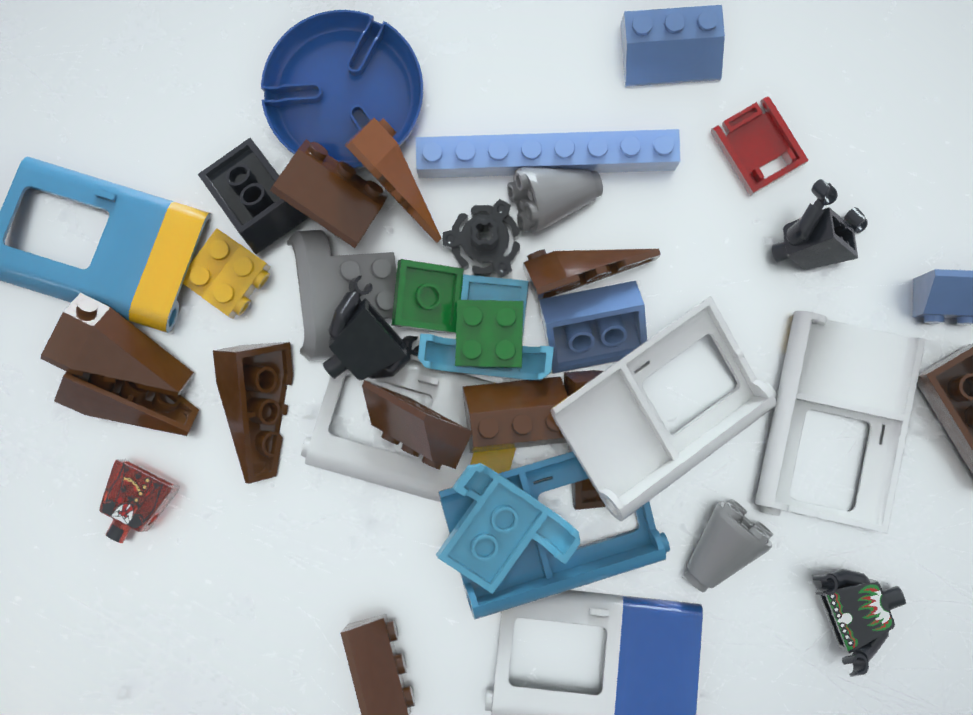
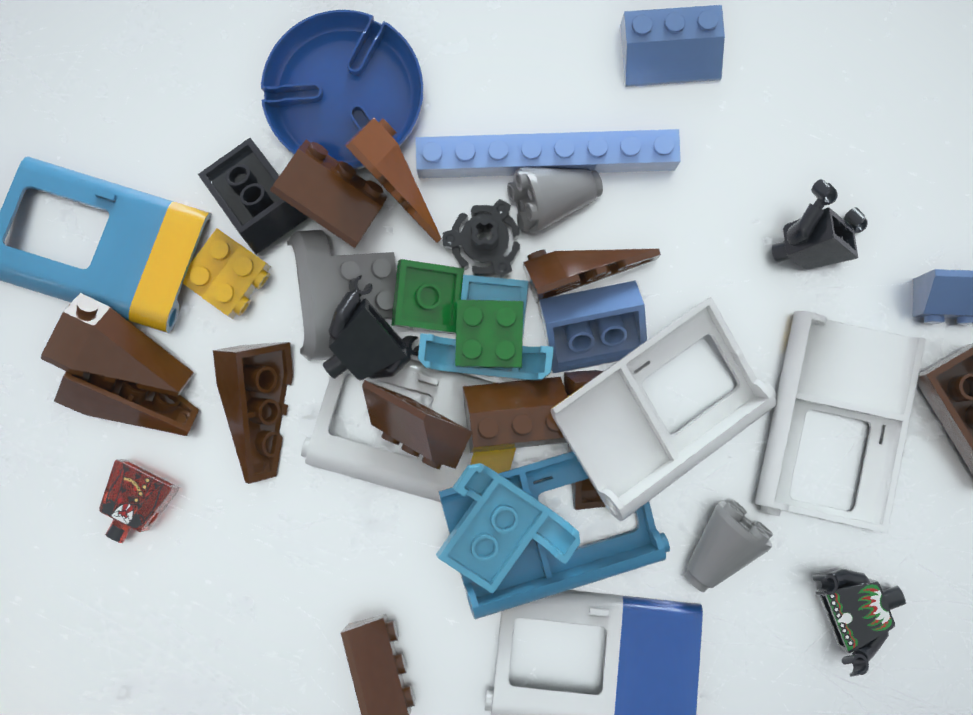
(757, 140): red container -> none

